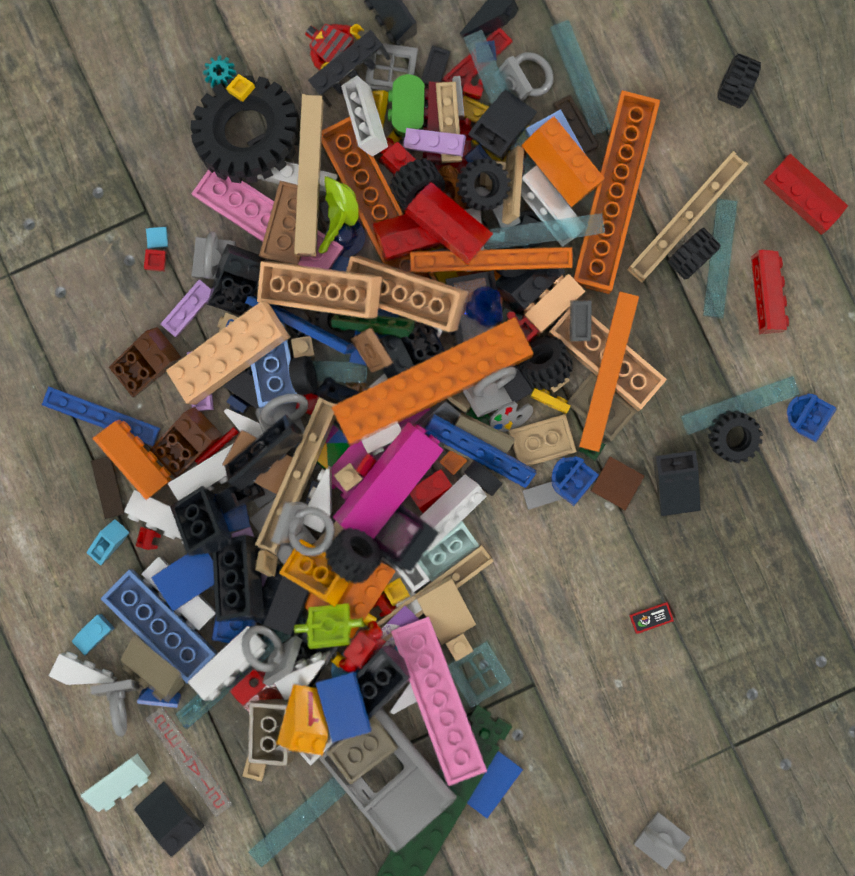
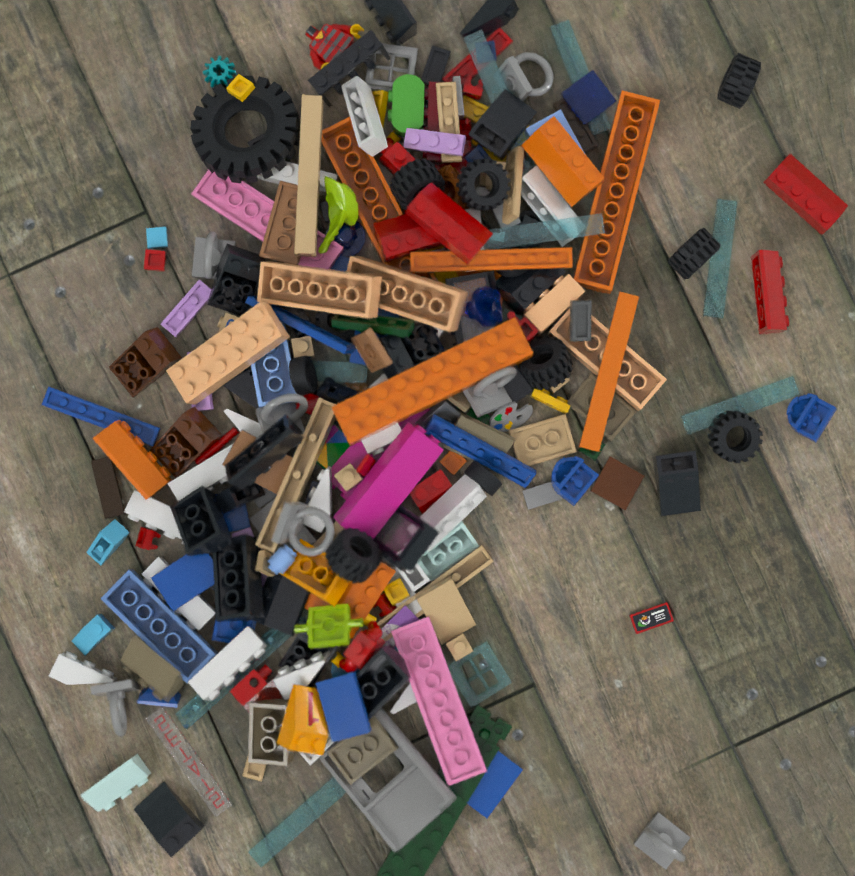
(238, 404): dark blue plate -> none
(280, 660): light grey tile -> none
(282, 559): none -> light blue brick
(588, 97): none -> clear blue tile
(687, 217): tan tile -> none

